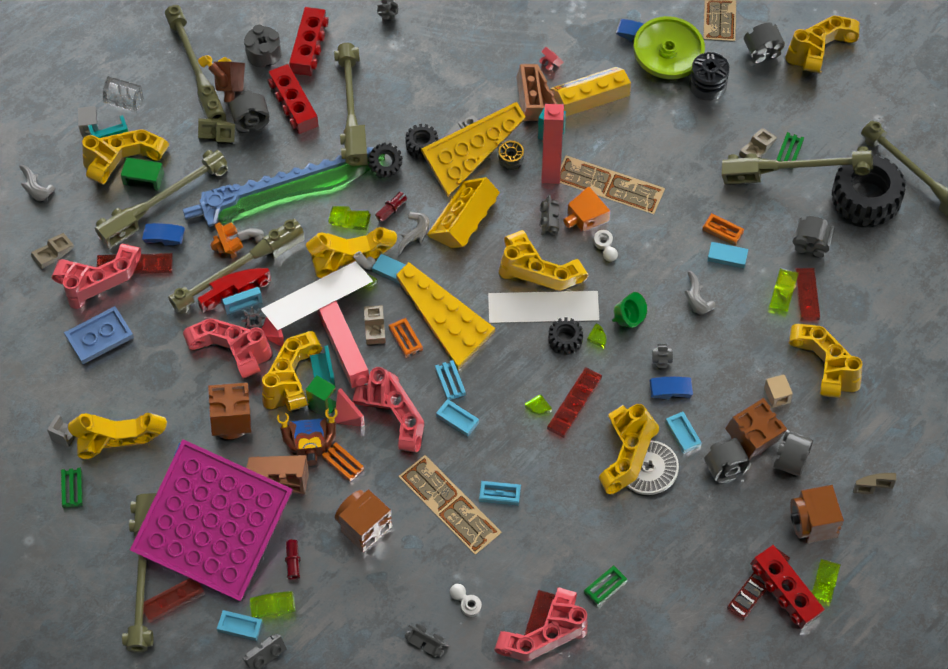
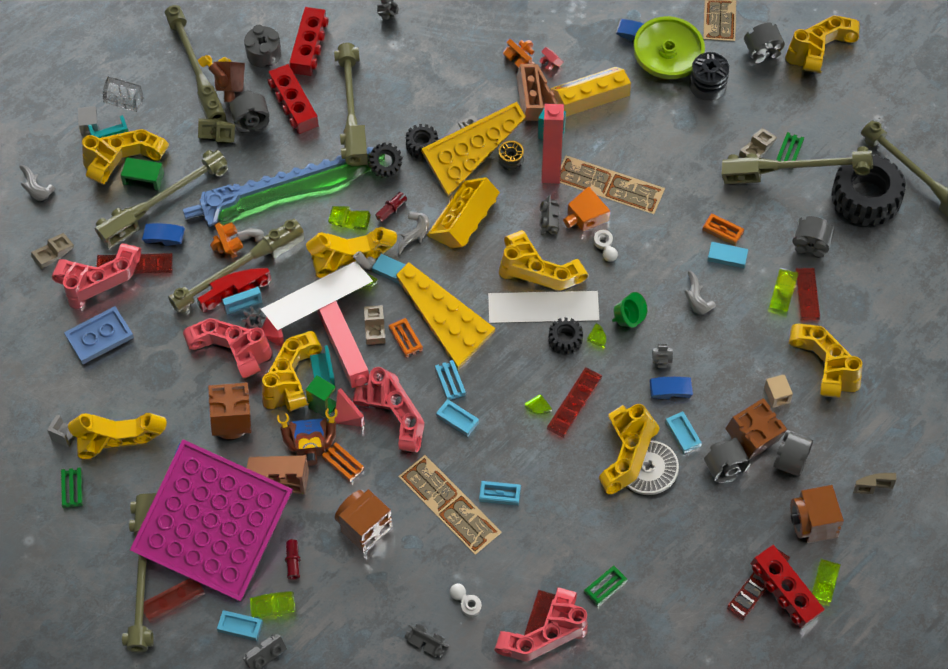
(513, 50): none -> orange hips

